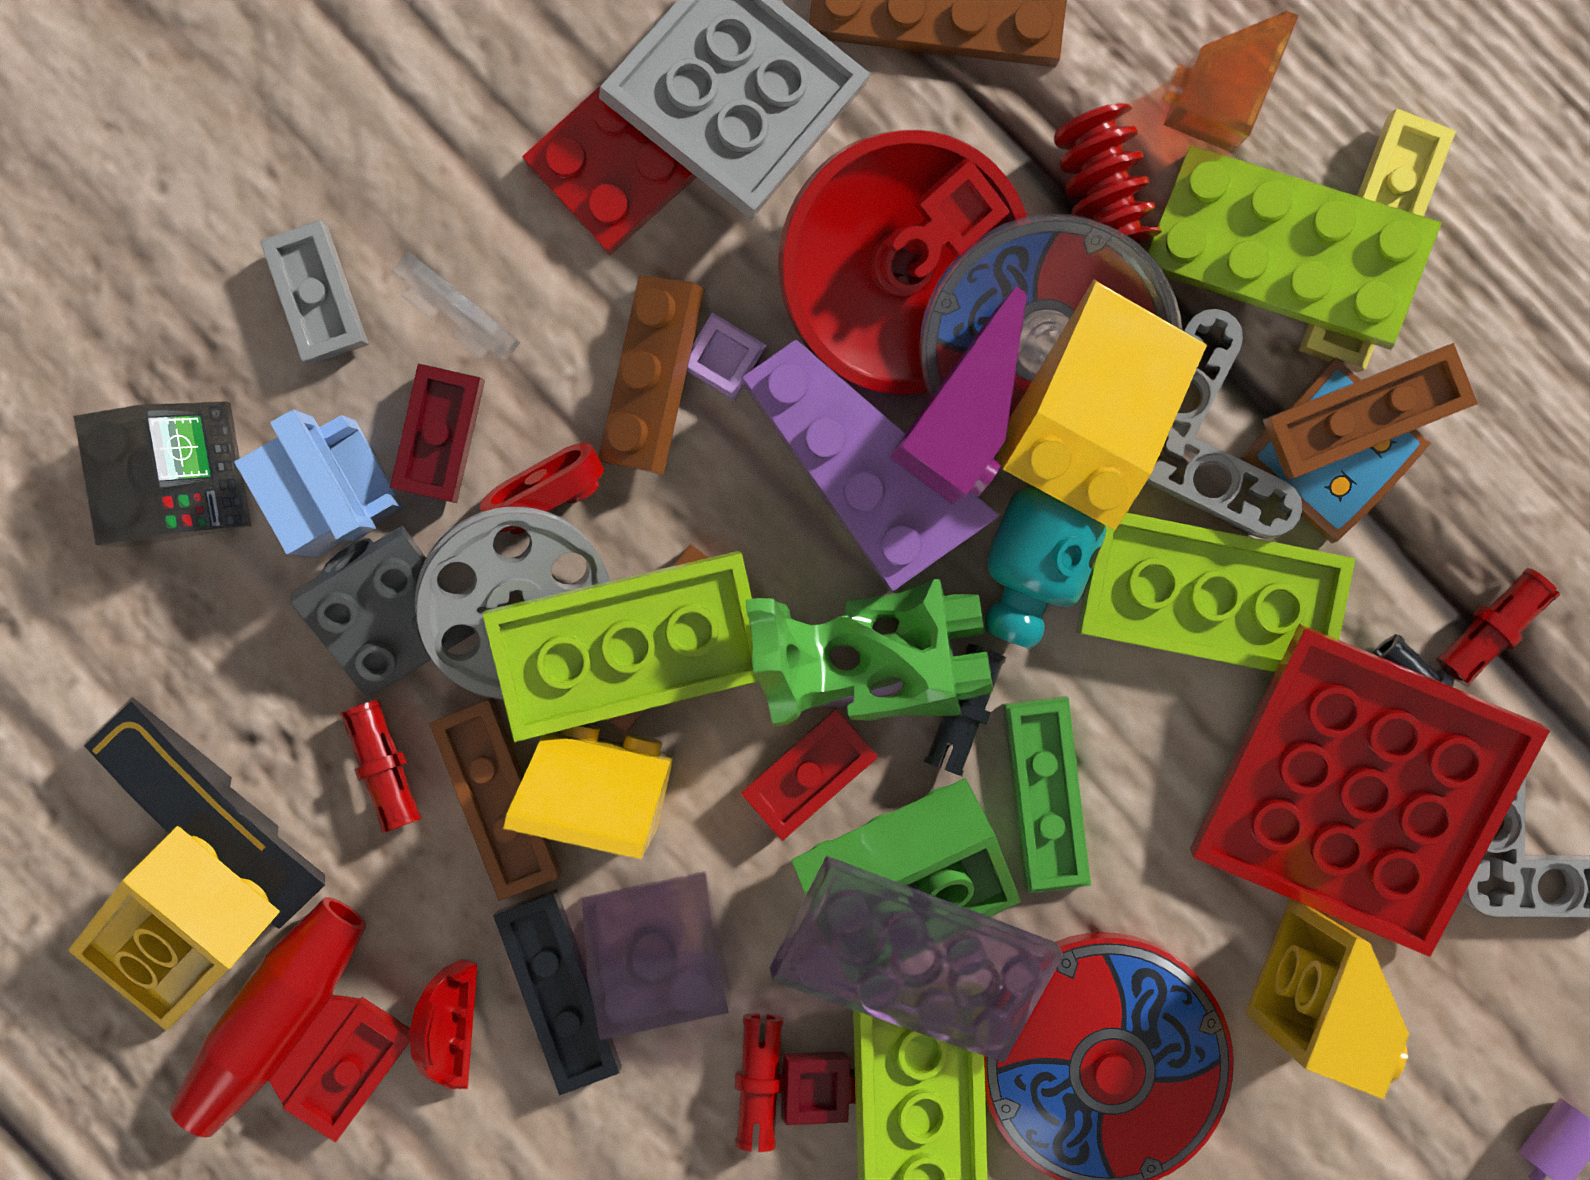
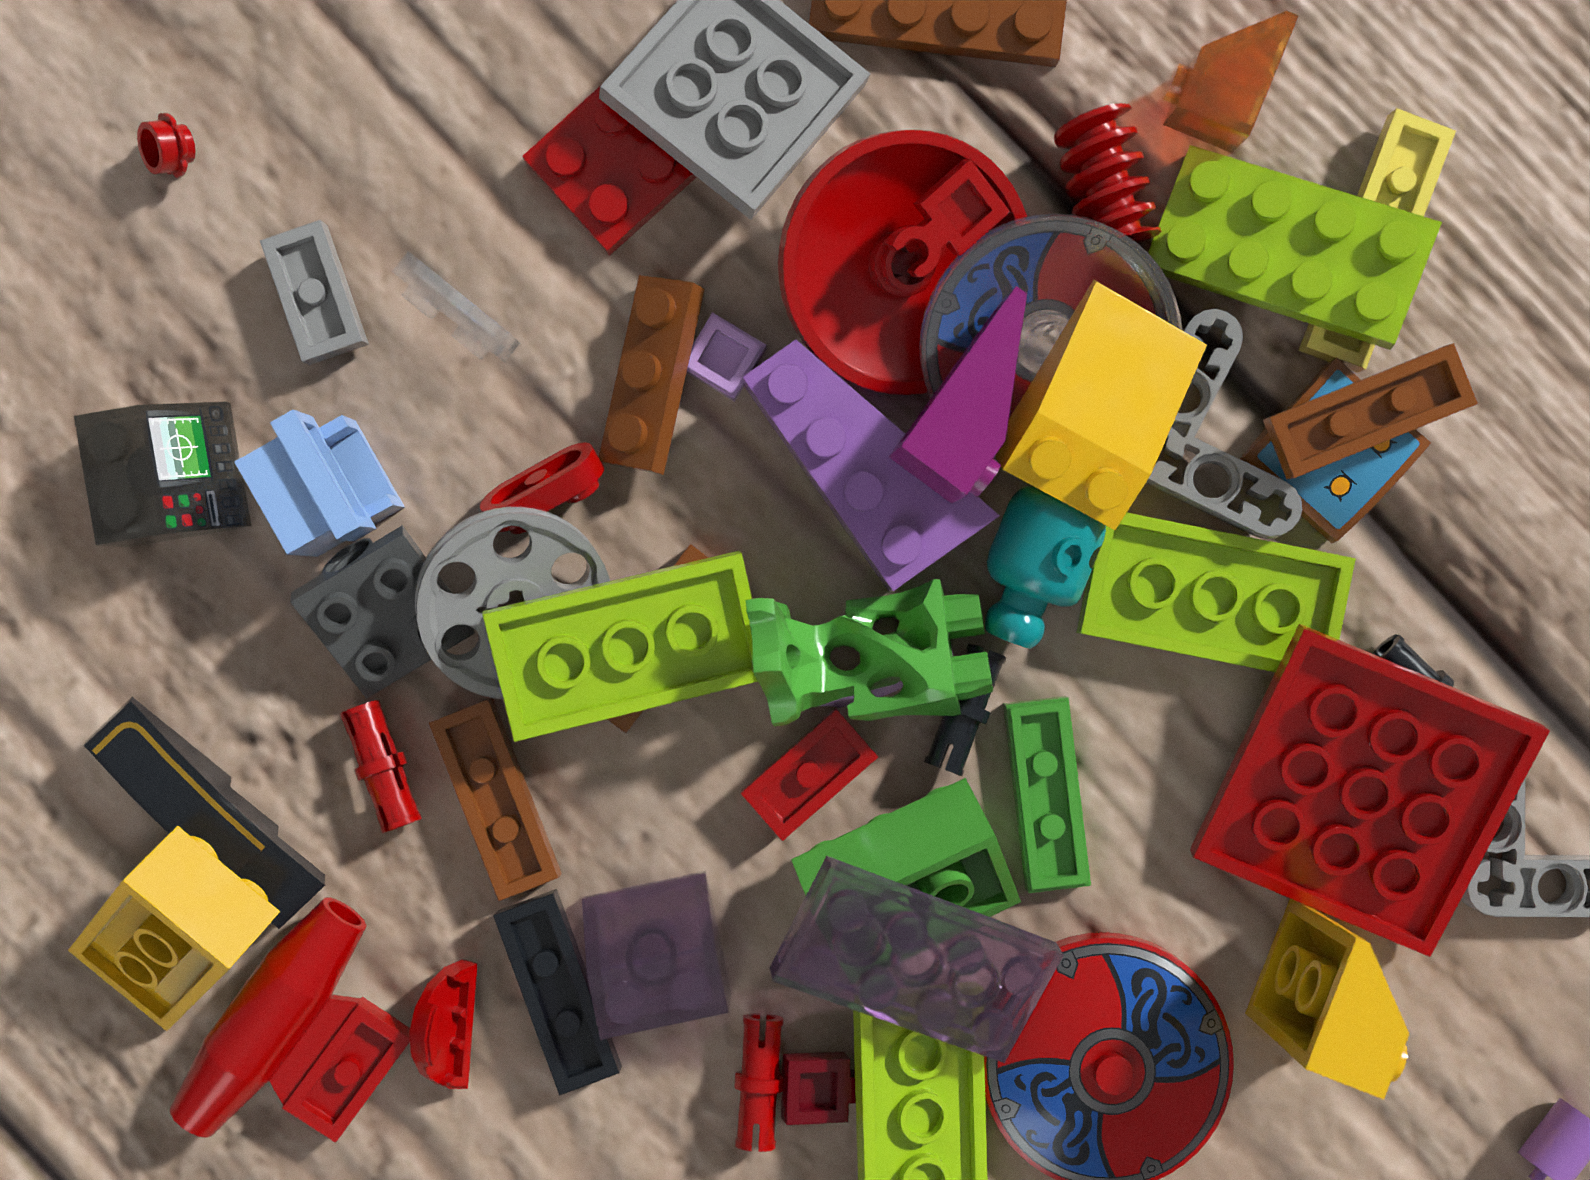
(166, 146): none -> red plate
(437, 433): dark red plate -> none
(593, 791): yellow slope -> none
(1498, 626): red pin -> none

